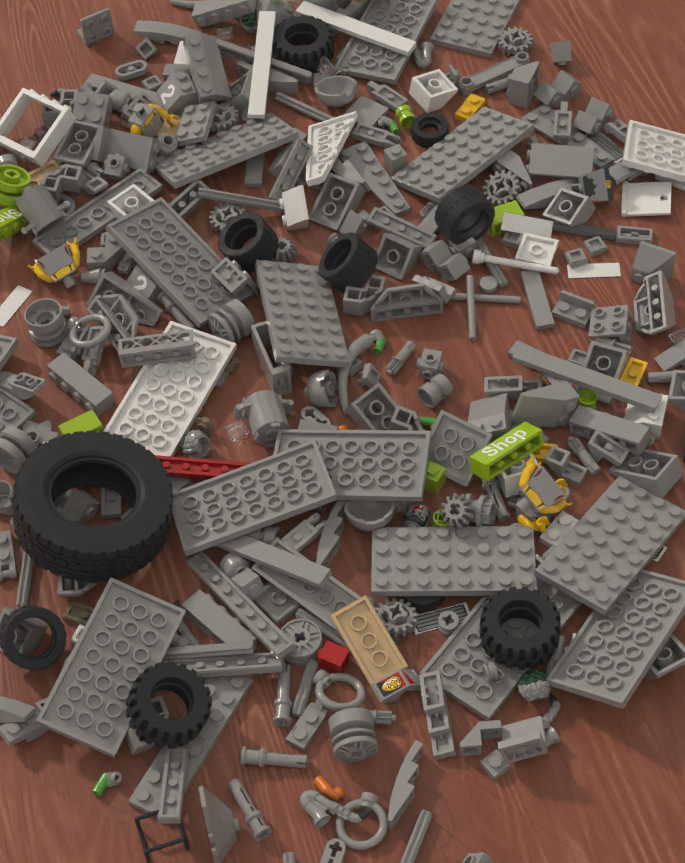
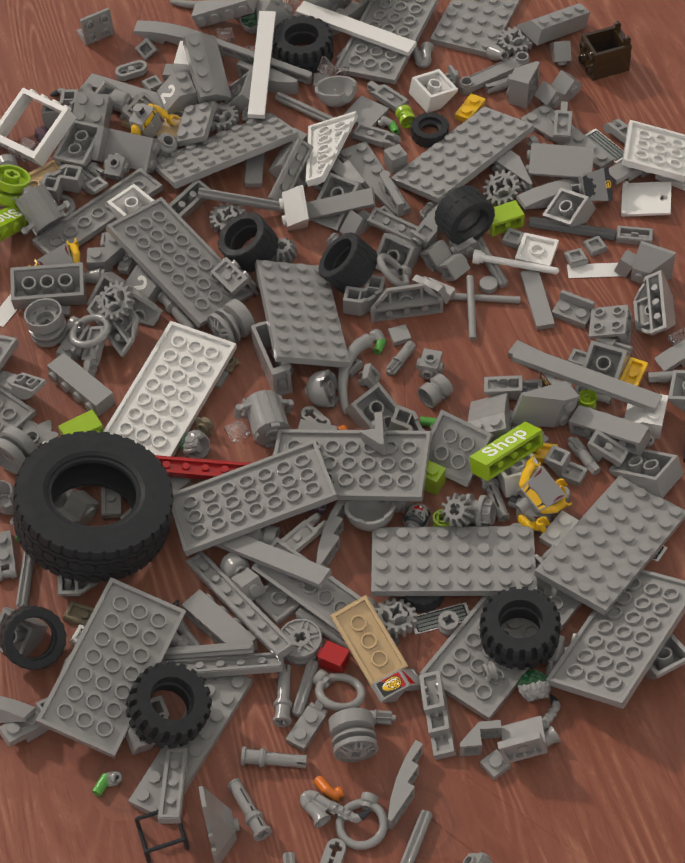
(55, 281): none -> light grey slope
(117, 291): none -> light grey gear
(156, 351): light grey fence -> none
(341, 204): none -> light grey tile
(377, 435): none -> light grey slope
(392, 193): none -> light grey plate
(399, 334): none -> light grey tile
(407, 272): none -> light grey piece
(423, 234): none -> light grey bracket
(496, 53): none -> light grey cone
(526, 224): white sticker -> none
(556, 24): none -> light grey slope
(594, 117): light grey brick -> none
(605, 52): none -> dark brown container
(625, 263): none -> light grey slope

